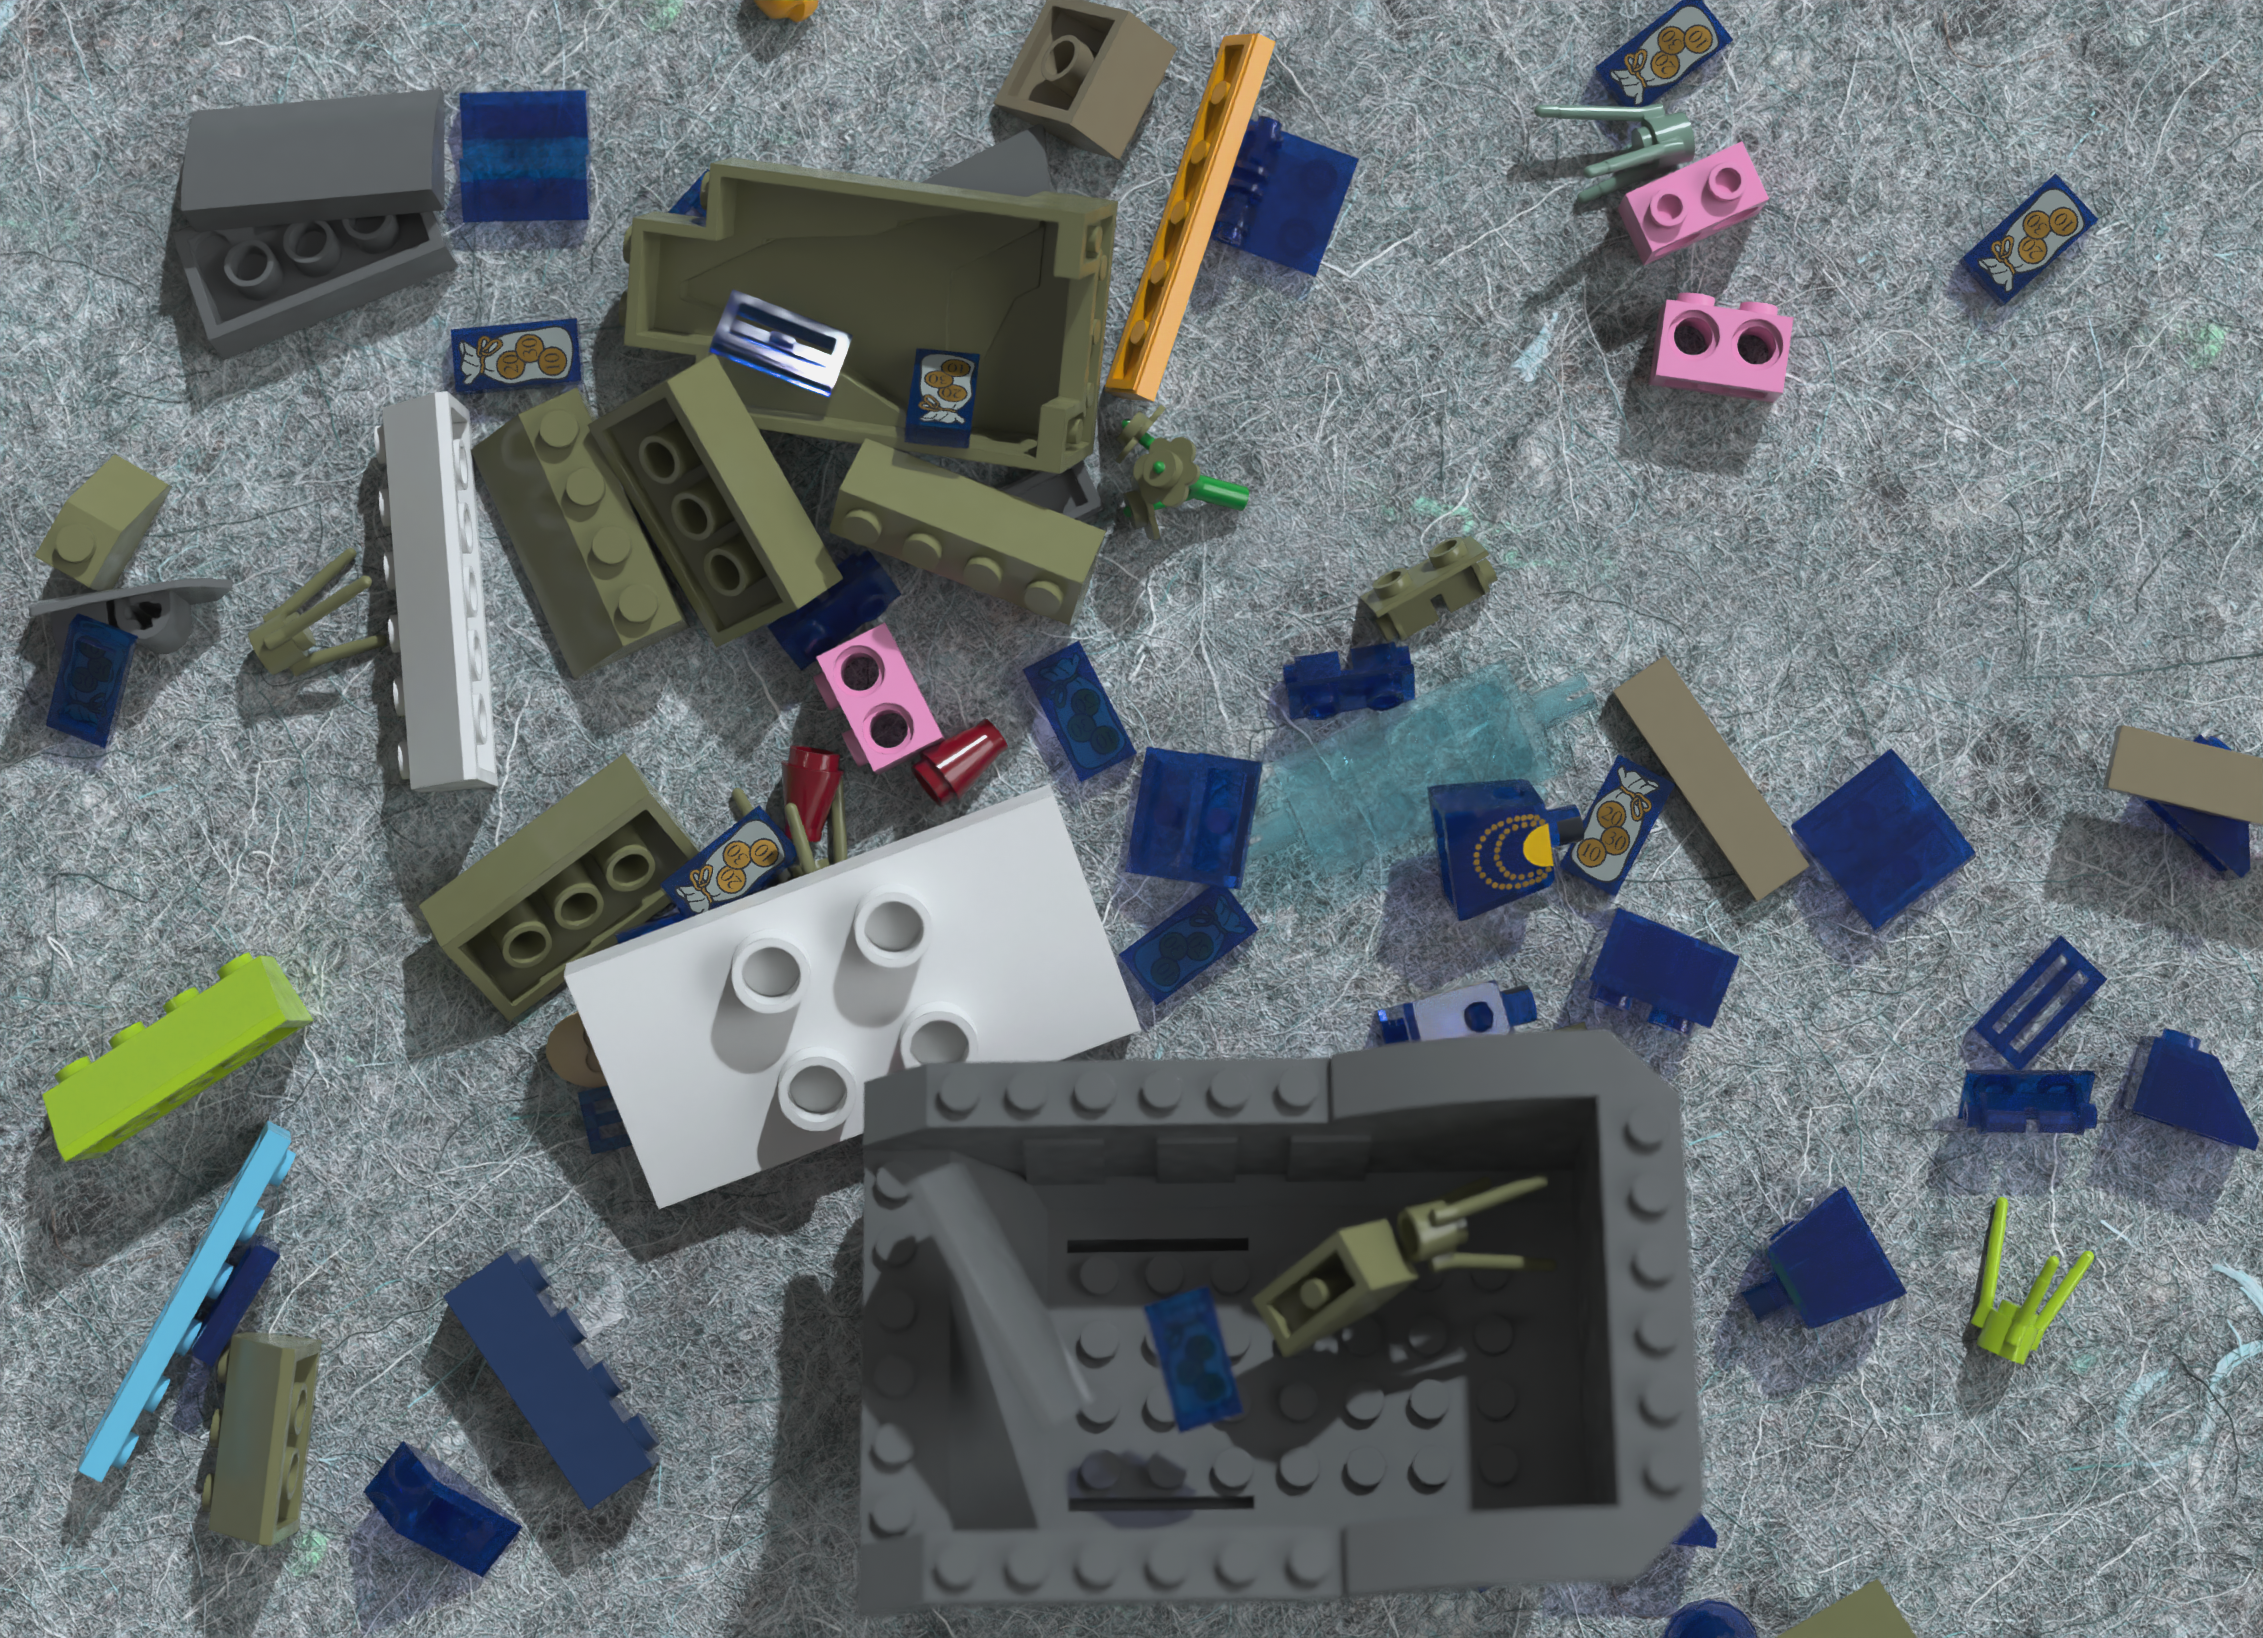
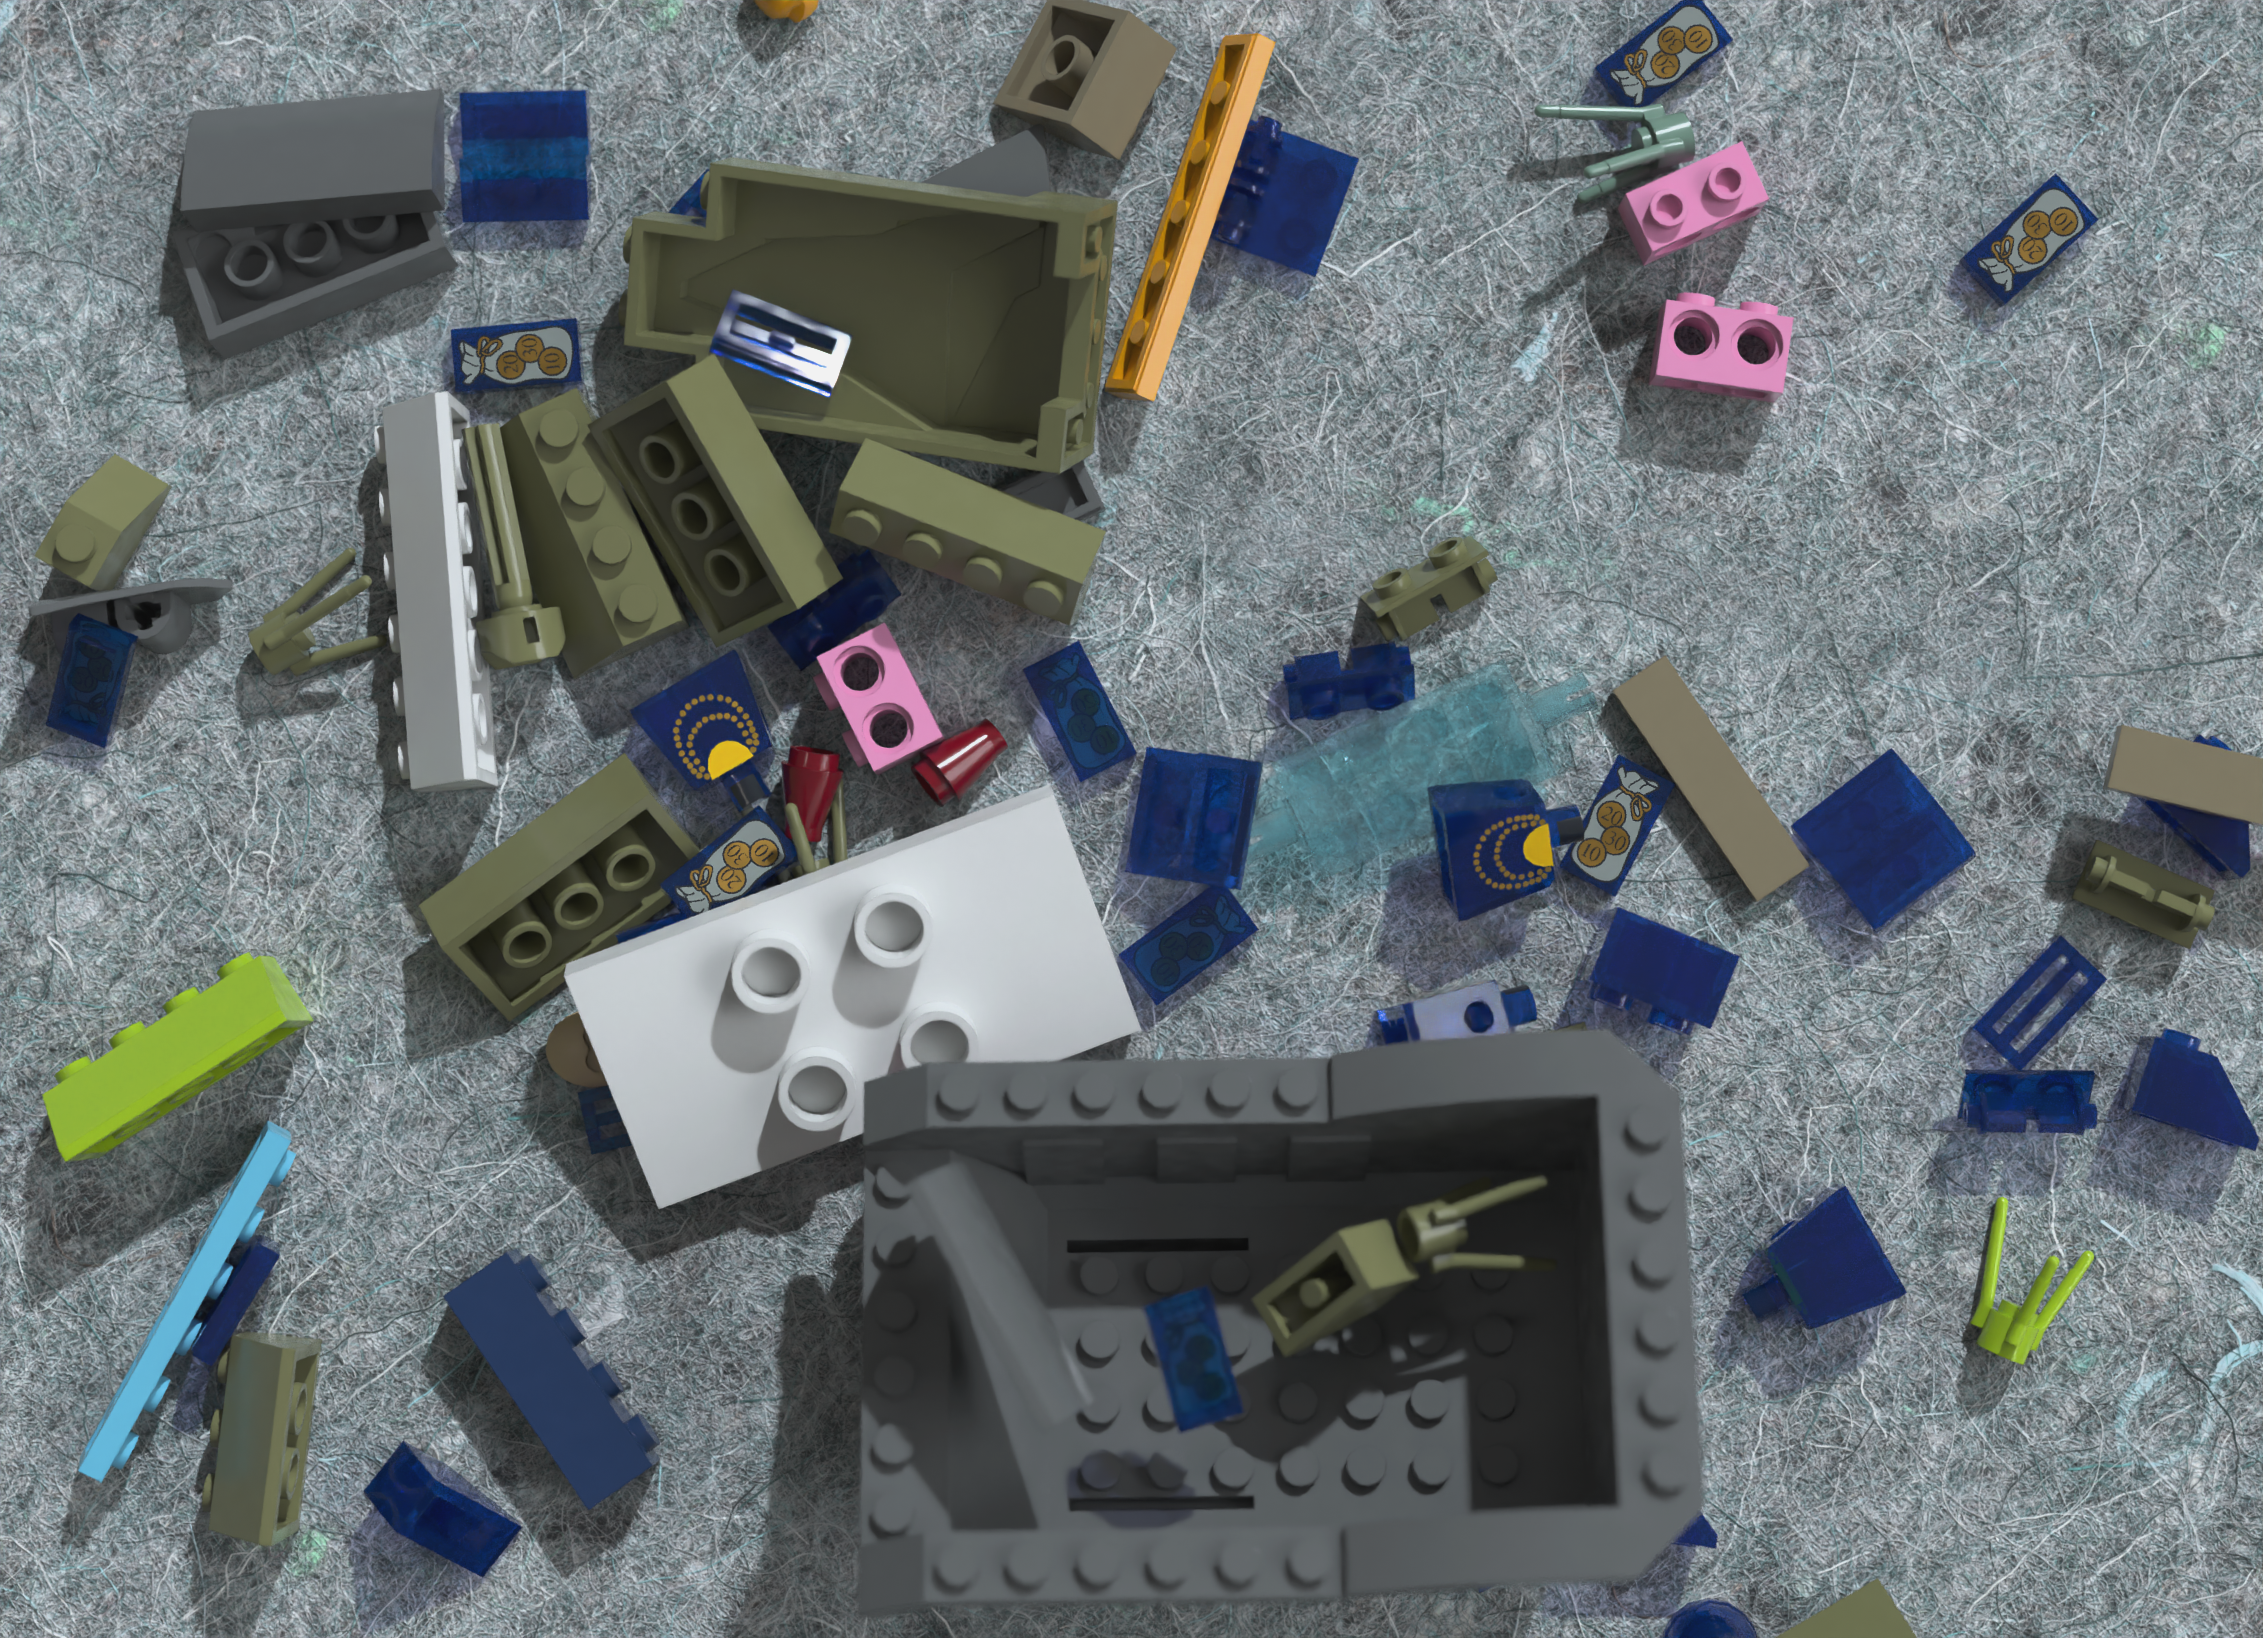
(520, 630): none -> olive piece
(713, 730): none -> clear blue torso
(942, 398): tile -> none
(1168, 476): olive plant -> none
(2144, 894): none -> olive hinge

